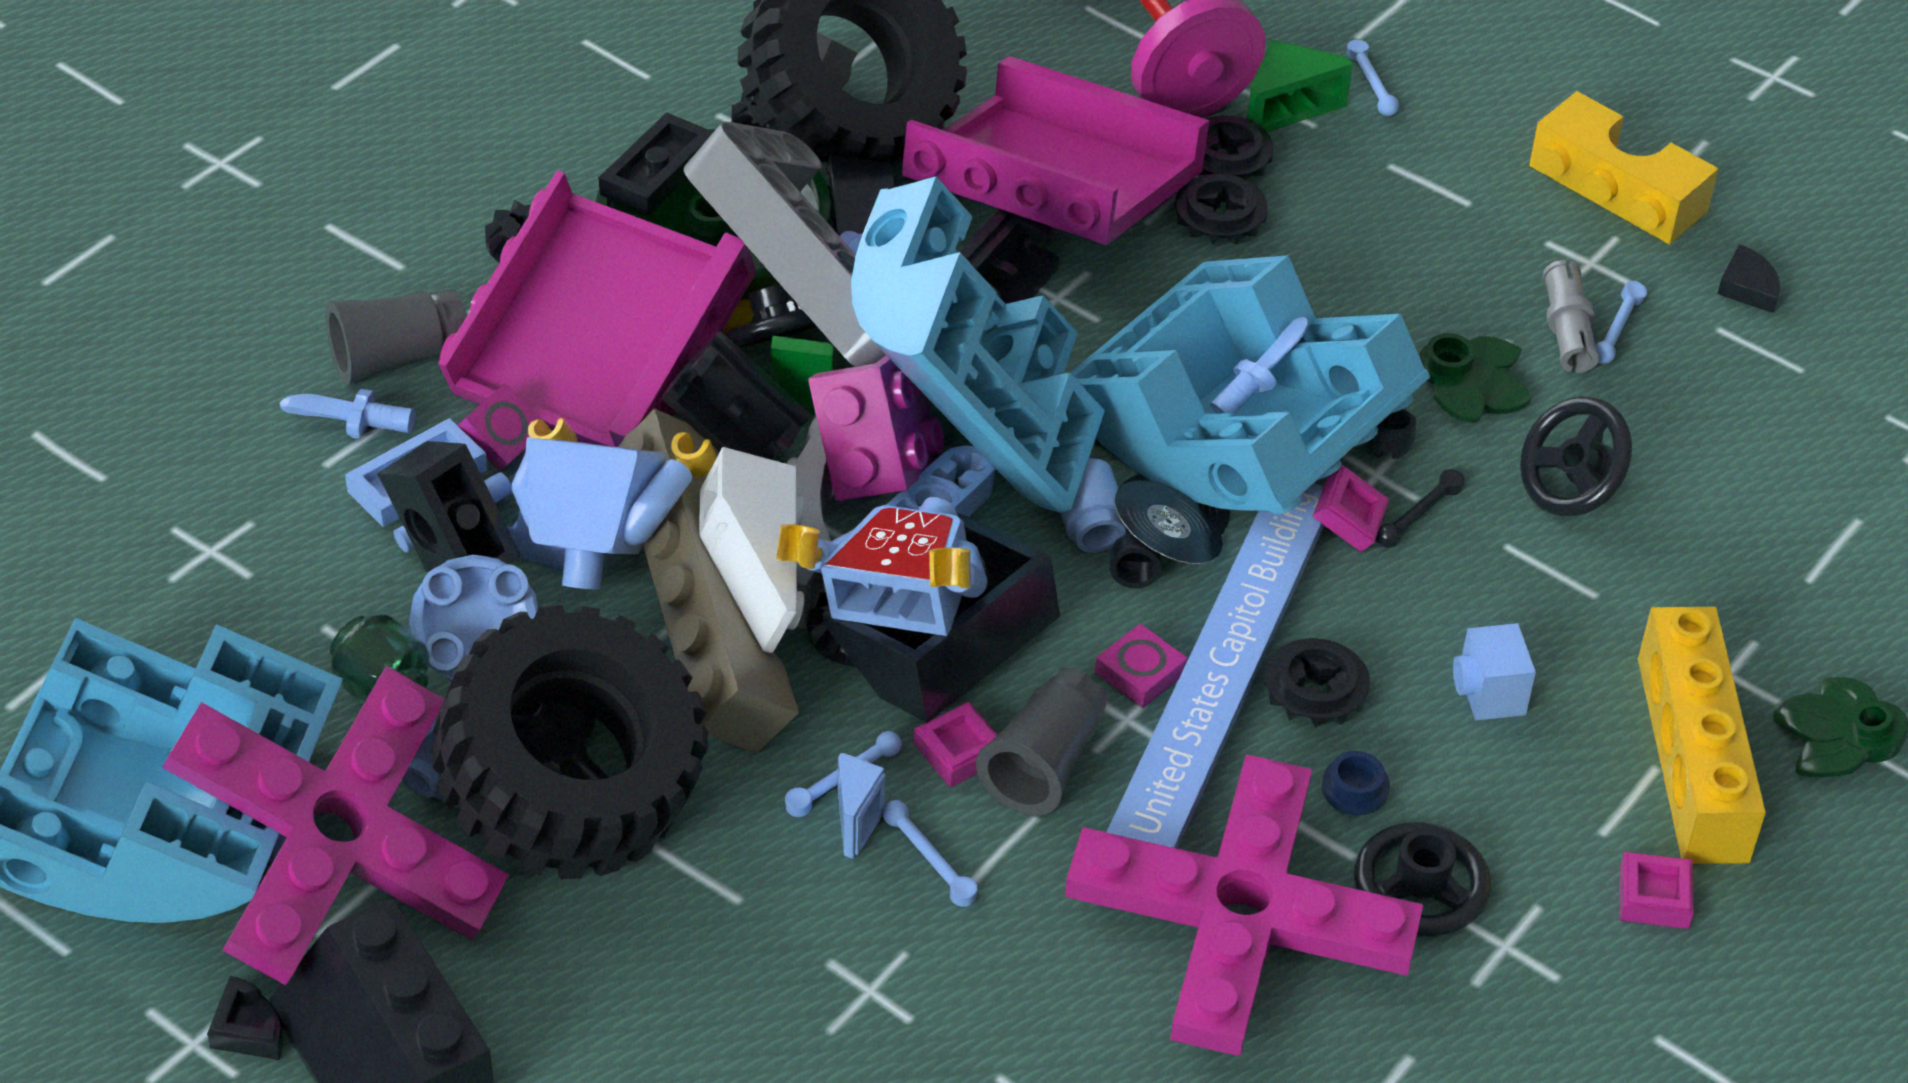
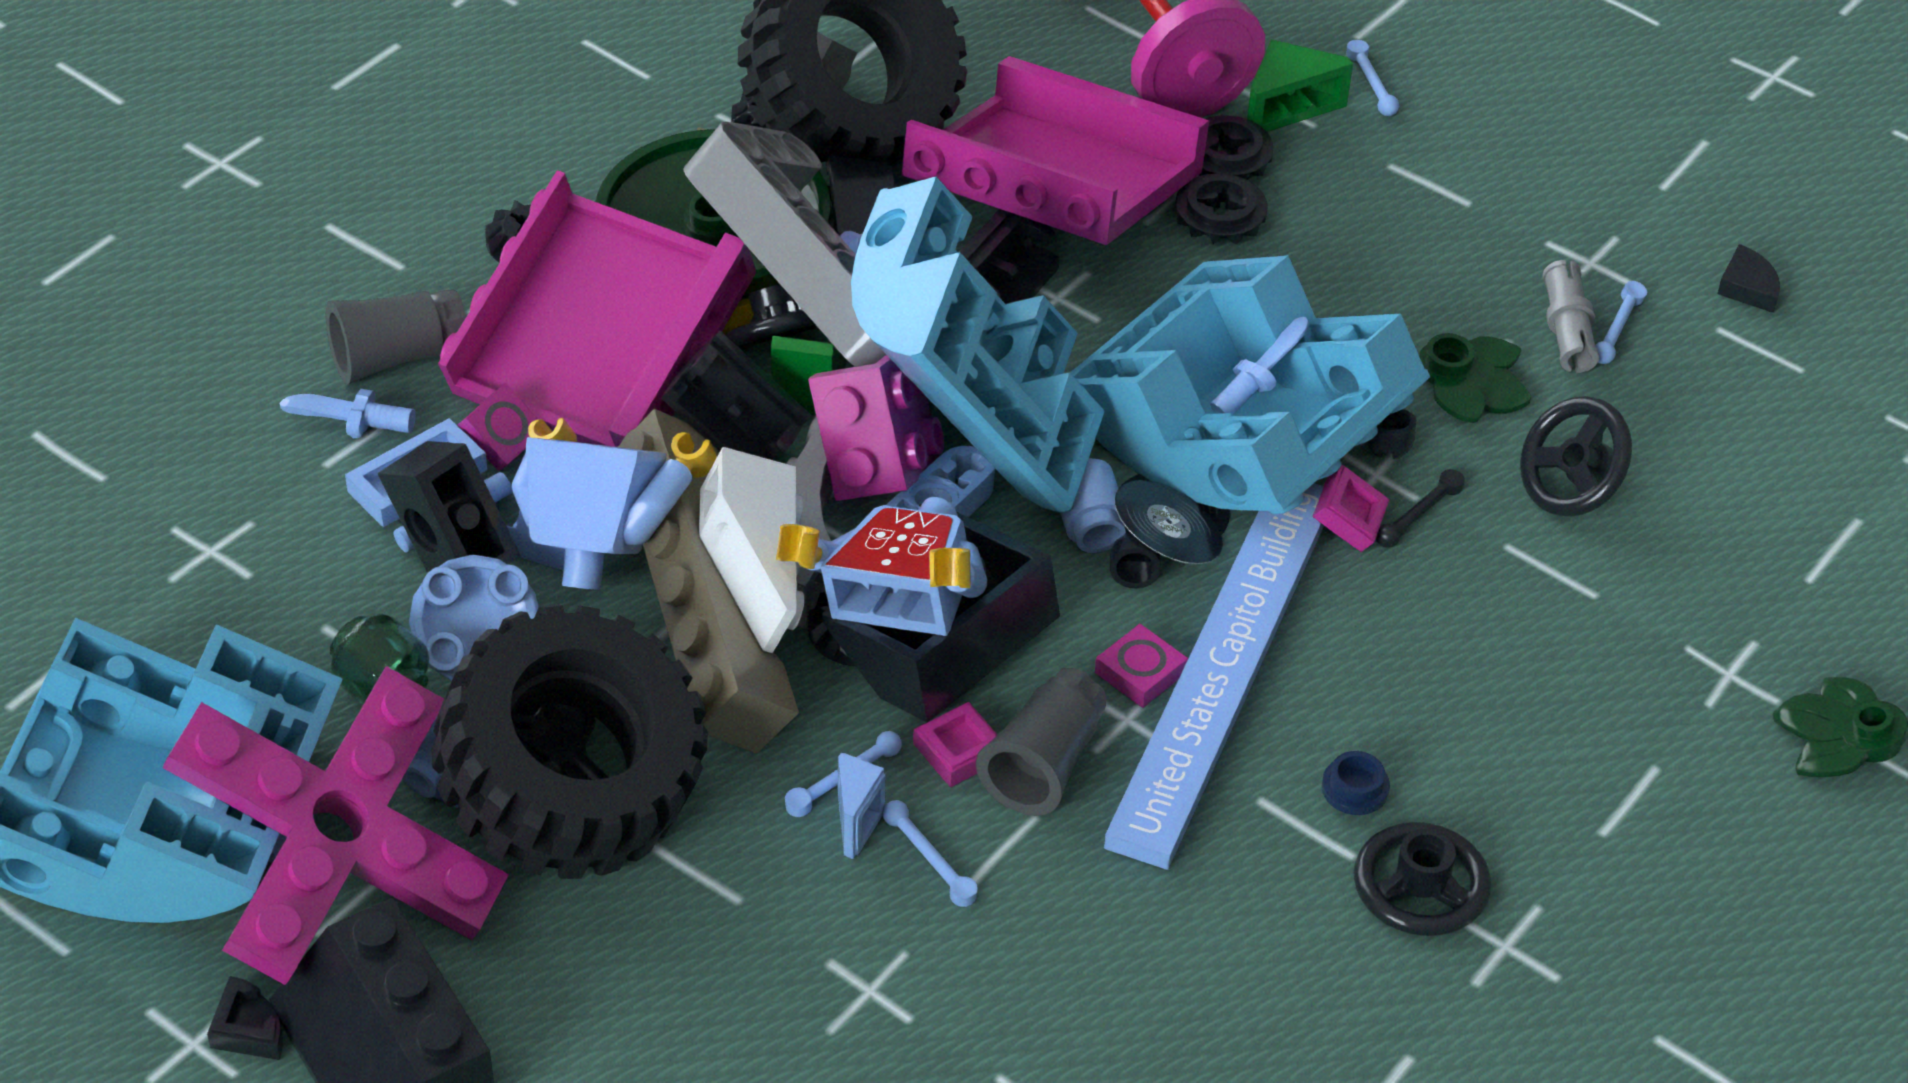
(653, 164): black plate -> none
(1252, 872): dark pink piece -> none
(1324, 663): black gear -> none
(1495, 672): light blue plate -> none
(1653, 192): yellow arch -> none
(1656, 890): dark pink tile -> none
(1700, 736): yellow brick -> none

